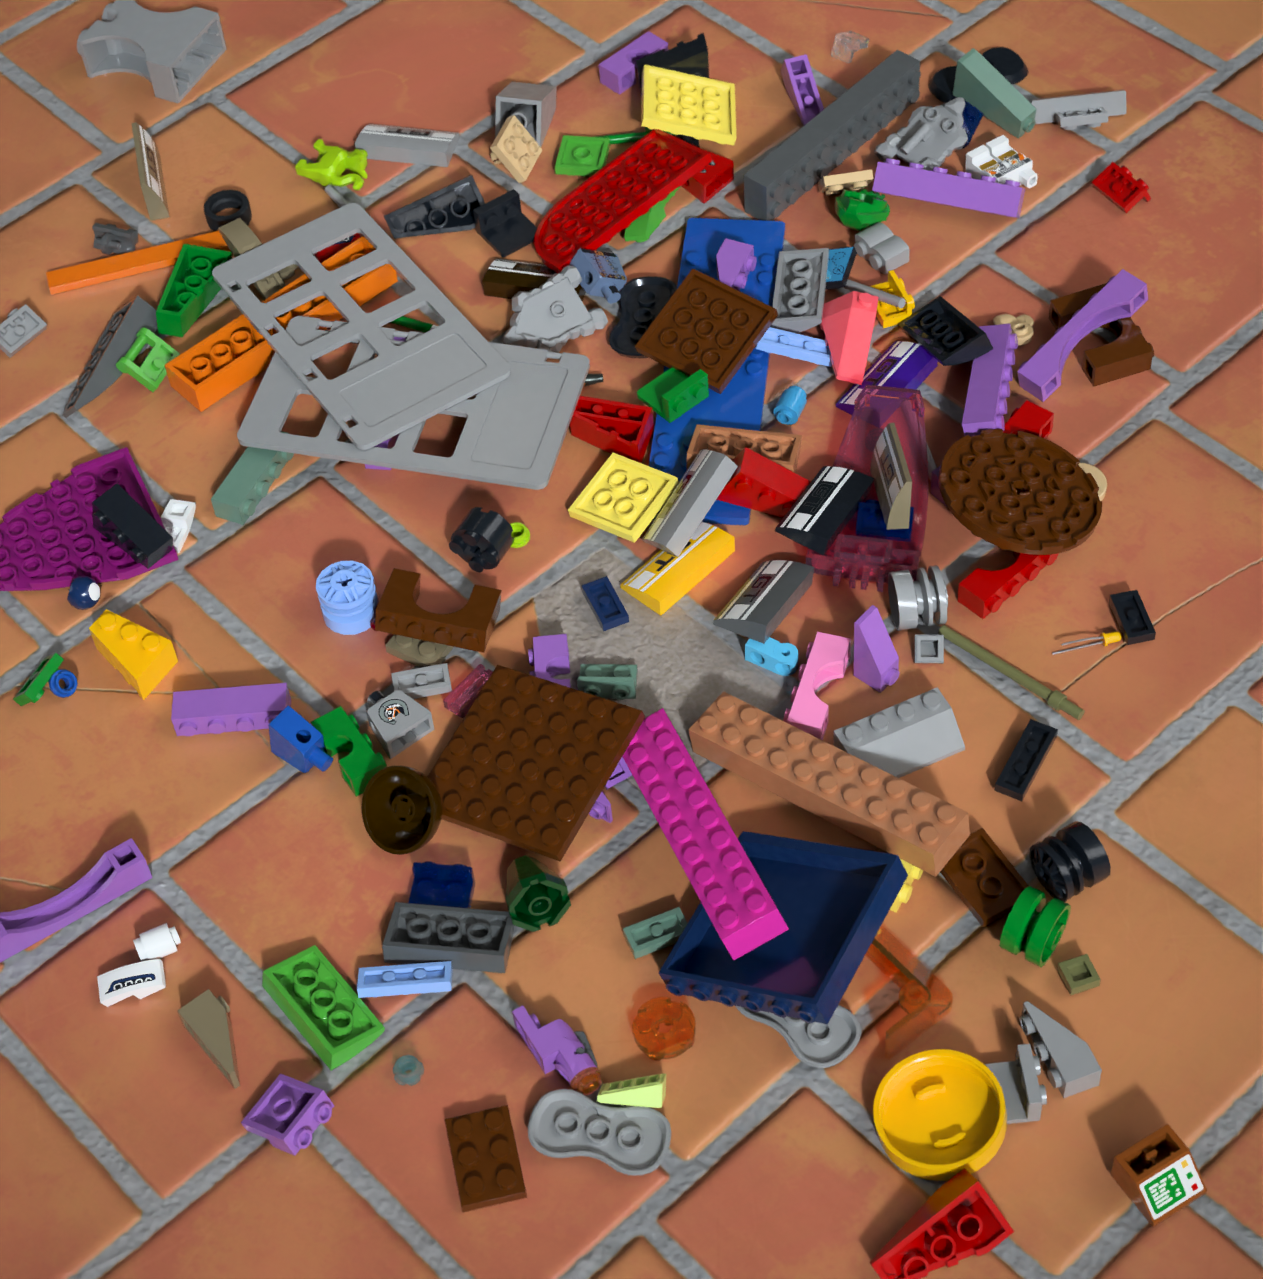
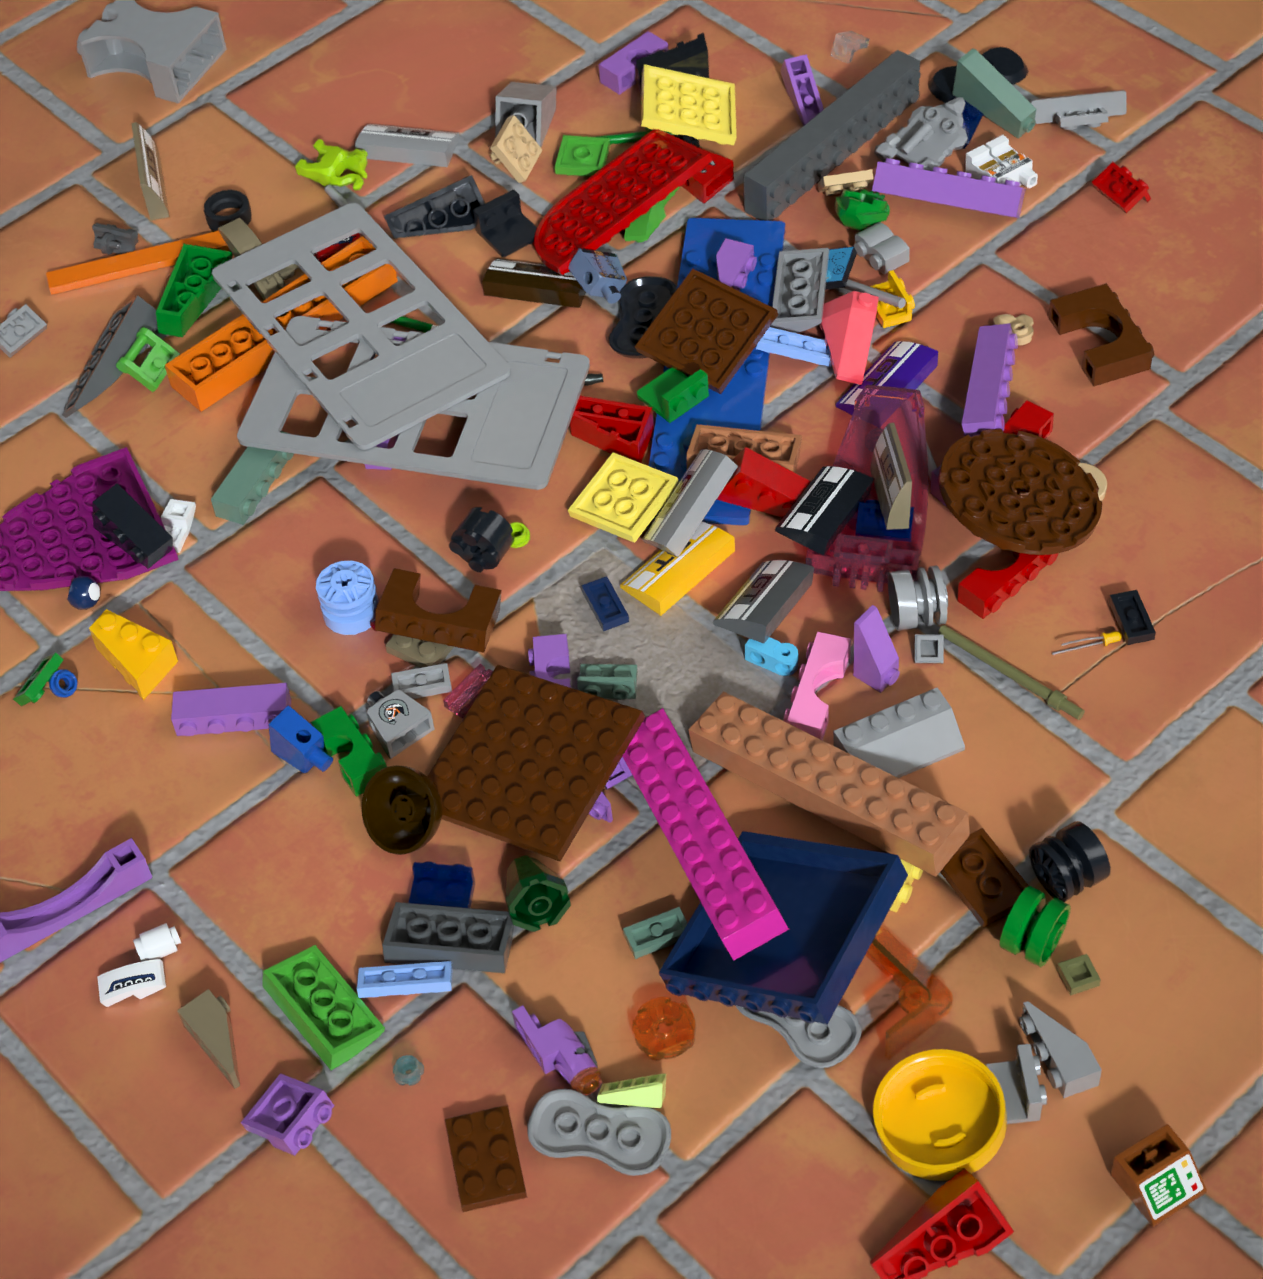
(552, 314): light grey shield -> none
(790, 405): dark azure brick -> none
(946, 333): black slope -> none
(1026, 760): black plate -> none
(1117, 300): medium lavender arch -> none

